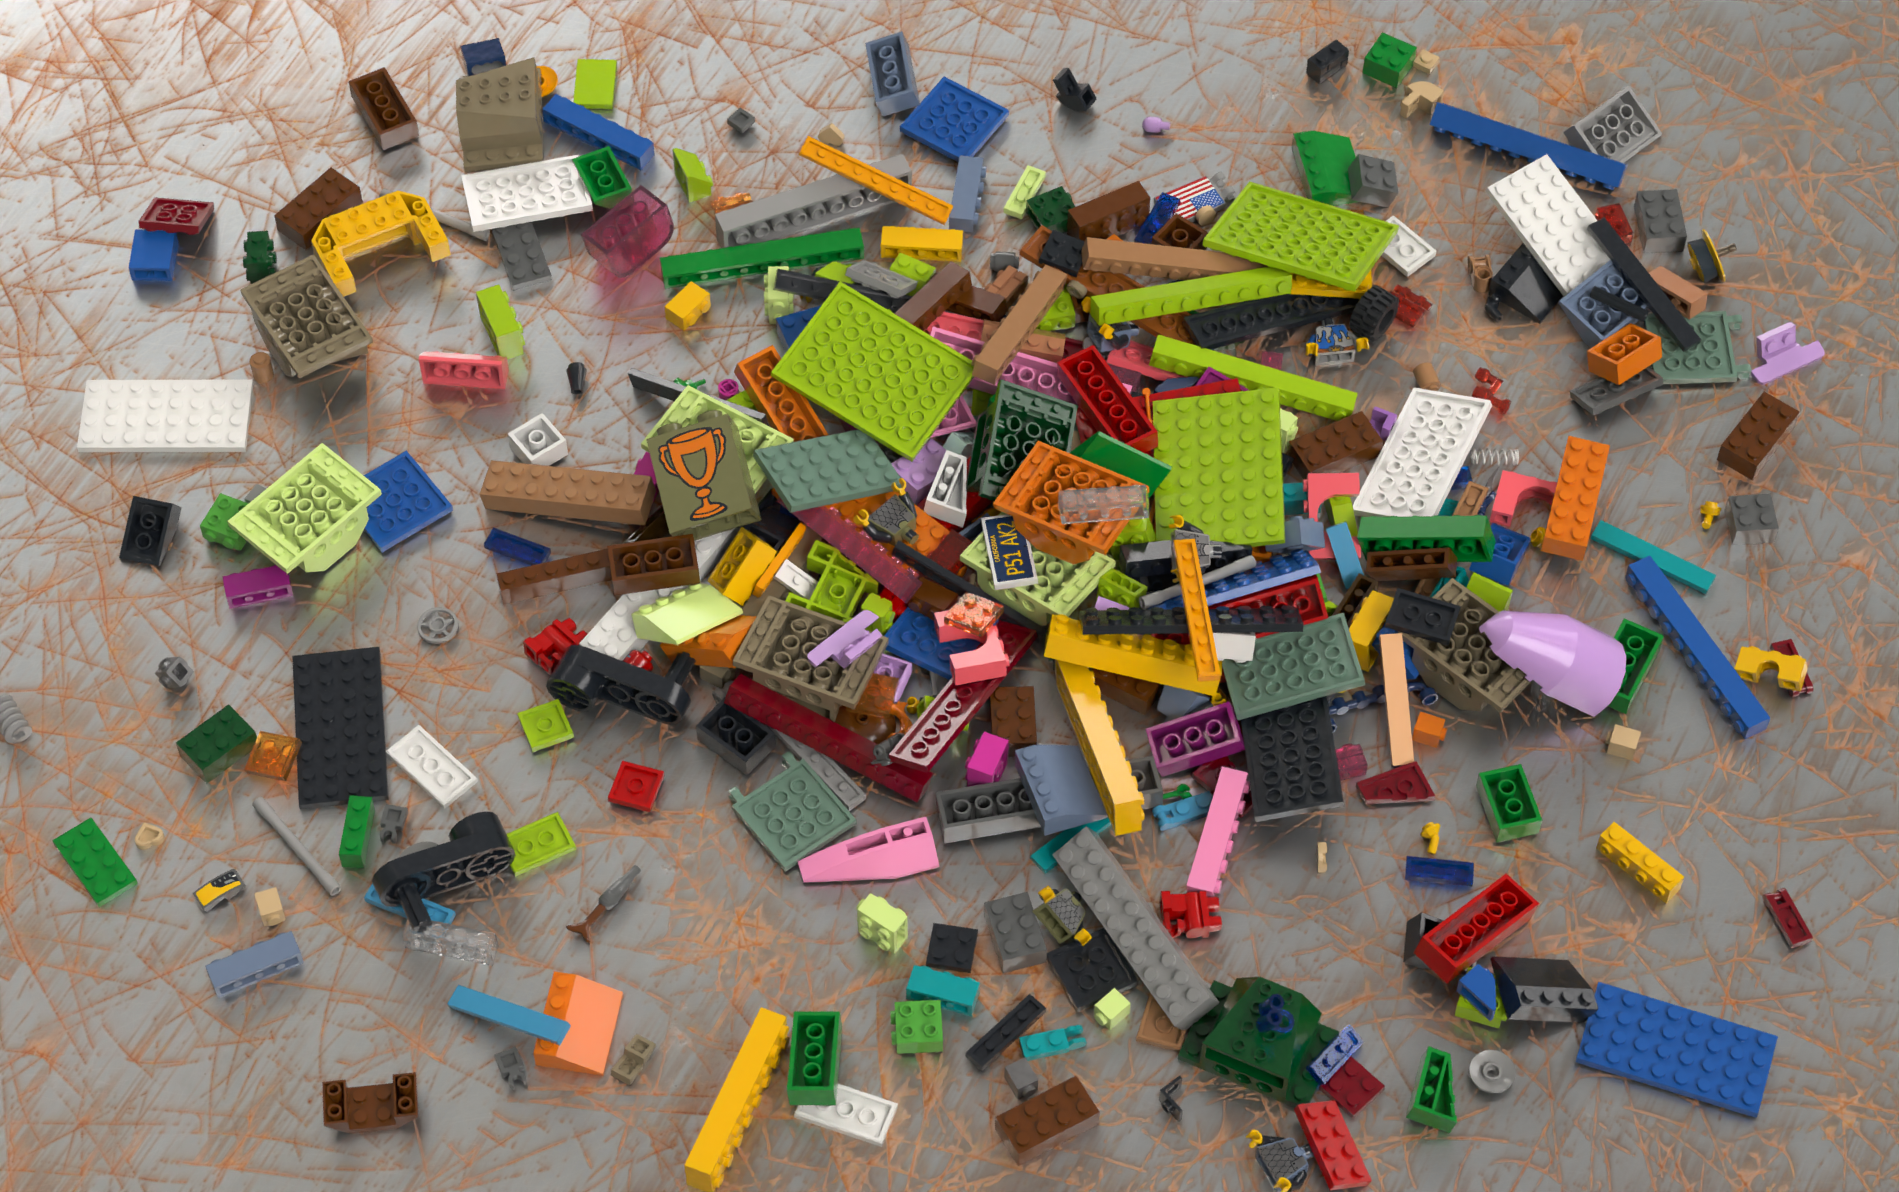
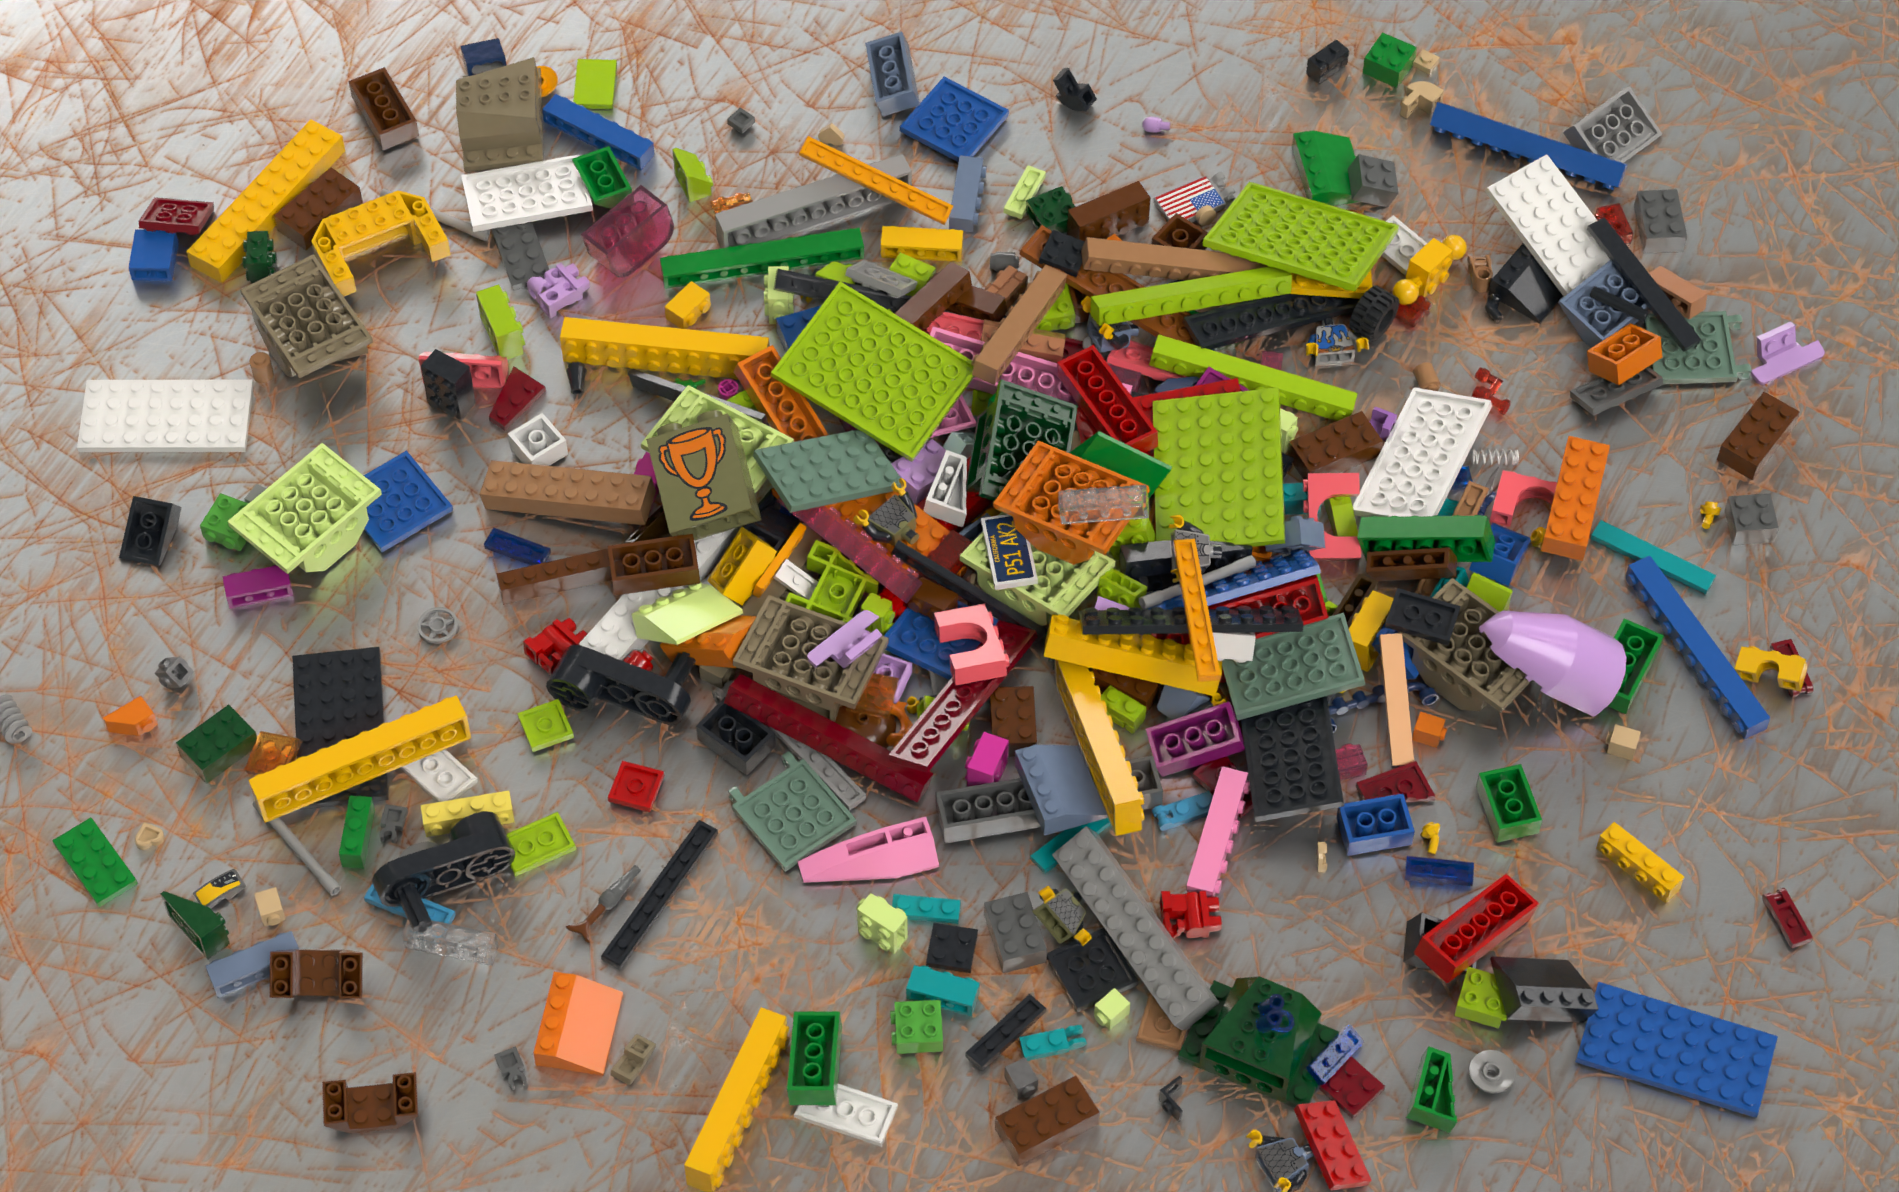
(131, 718): none -> orange slope
(198, 923): none -> dark green slope
(285, 177): none -> yellow brick
(316, 973): none -> reddish brown slope
(360, 758): none -> yellow brick
(443, 816): none -> light yellow brick
(448, 384): none -> black brick
(509, 1015): dark azure tile -> none
(515, 398): none -> dark red wing
(559, 288): none -> lavender hips
(656, 347): none -> yellow brick
(659, 895): none -> black tile
(883, 749): dark grey hinge -> none
(928, 908): none -> teal plate
(973, 614): clear orange plate -> none
(1076, 289): dark tan tile -> none
(1123, 709): none -> lime brick
(1146, 393): orange hinge -> none
(1160, 214): clear blue plate -> none
(1181, 791): green hand -> none
(1344, 552): dark azure tile -> none
(1375, 824): none -> blue brick
(1429, 268): none -> yellow brick
(1479, 990): blue slope -> none
(1706, 258): piece -> none

